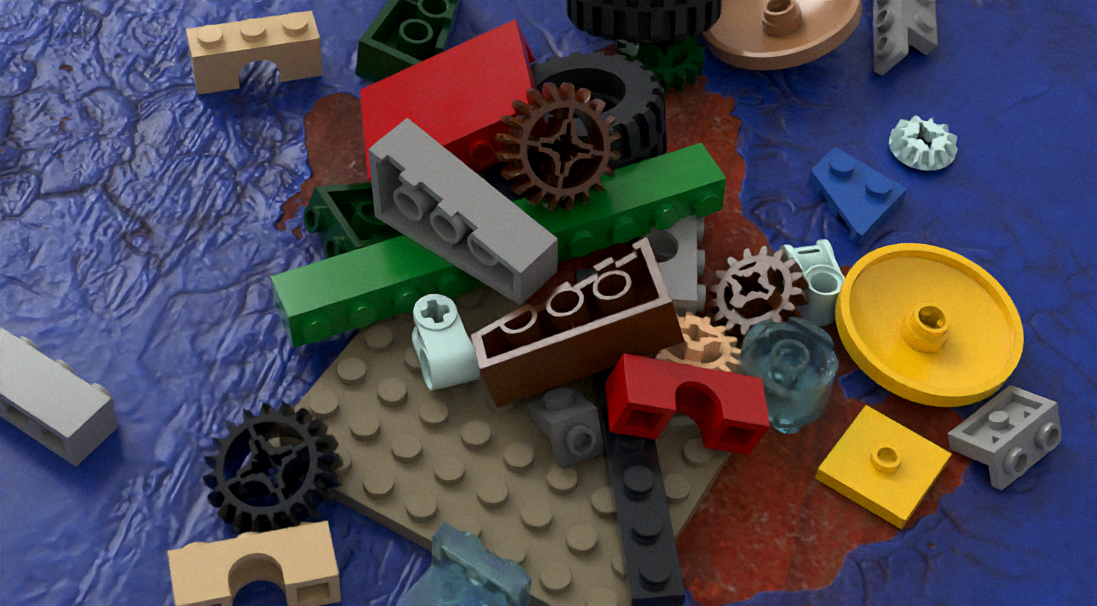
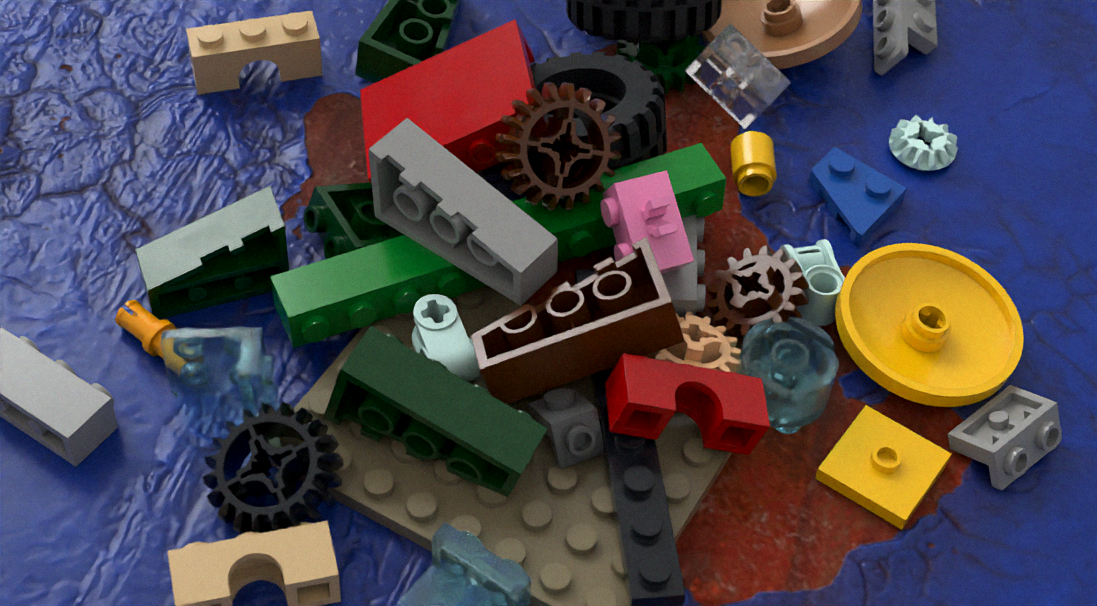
(144, 326): none -> light orange pin
(216, 258): none -> dark green wedge
(220, 365): none -> clear light blue bracket
(433, 413): none -> dark green wedge
(649, 210): none -> bright pink brick
(737, 76): none -> clear brick
(753, 163): none -> yellow brick

